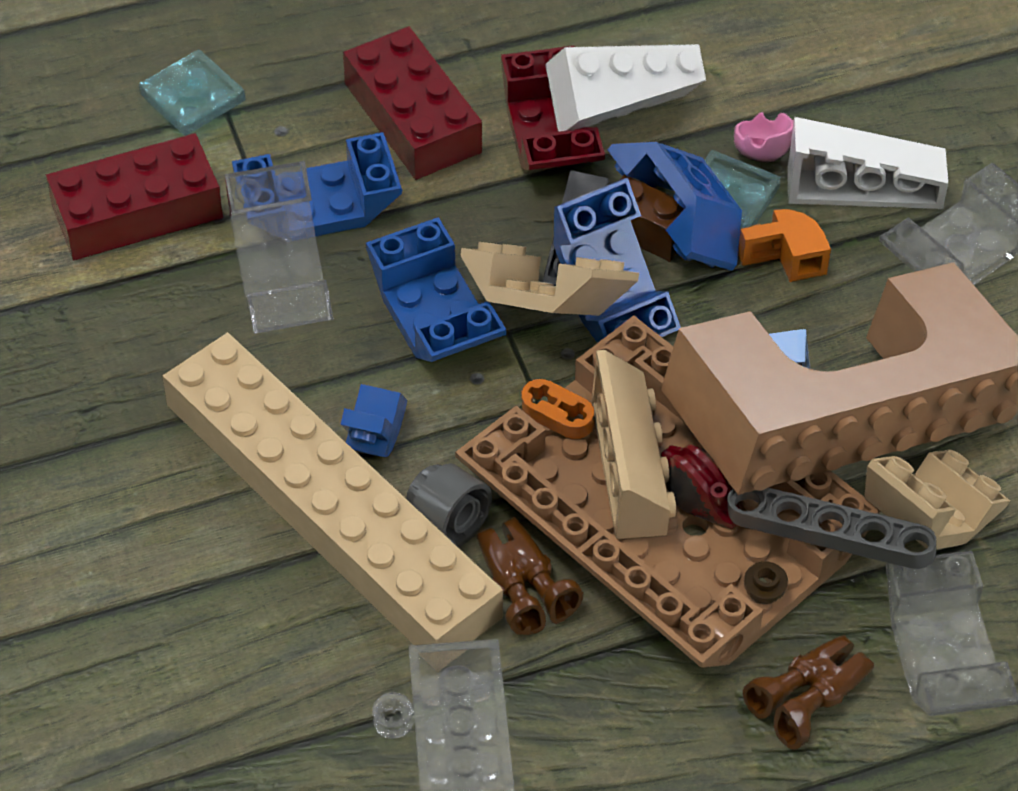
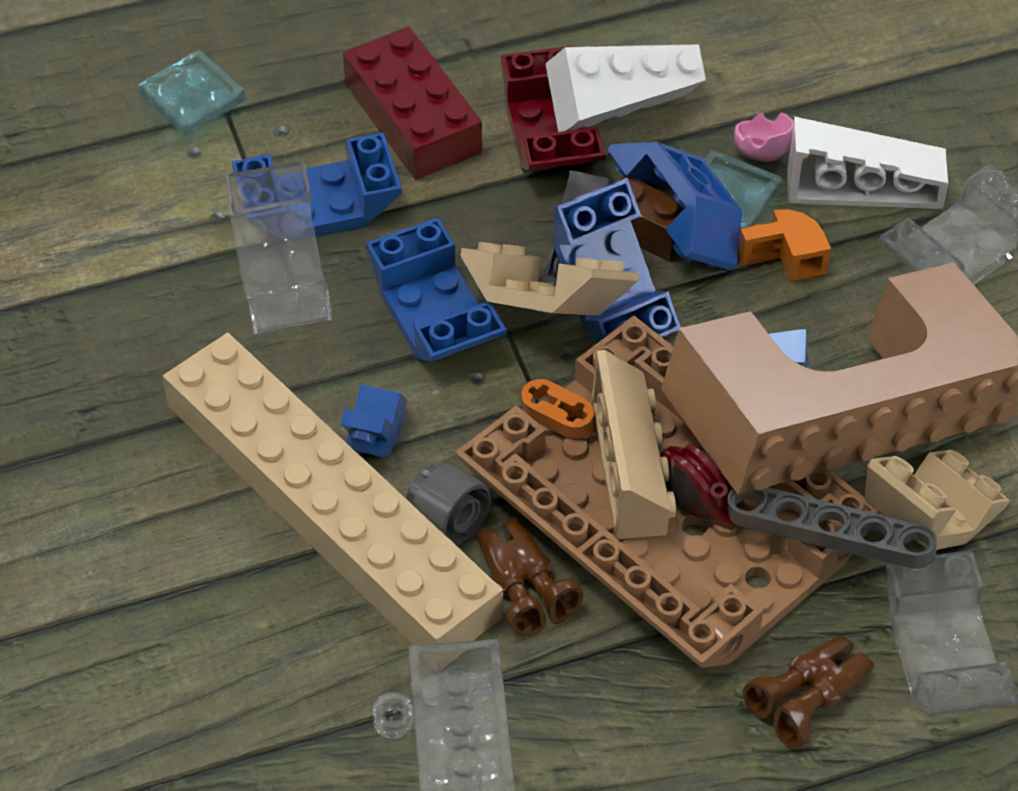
(134, 196): dark red brick -> none
(765, 592): dark brown plate -> none

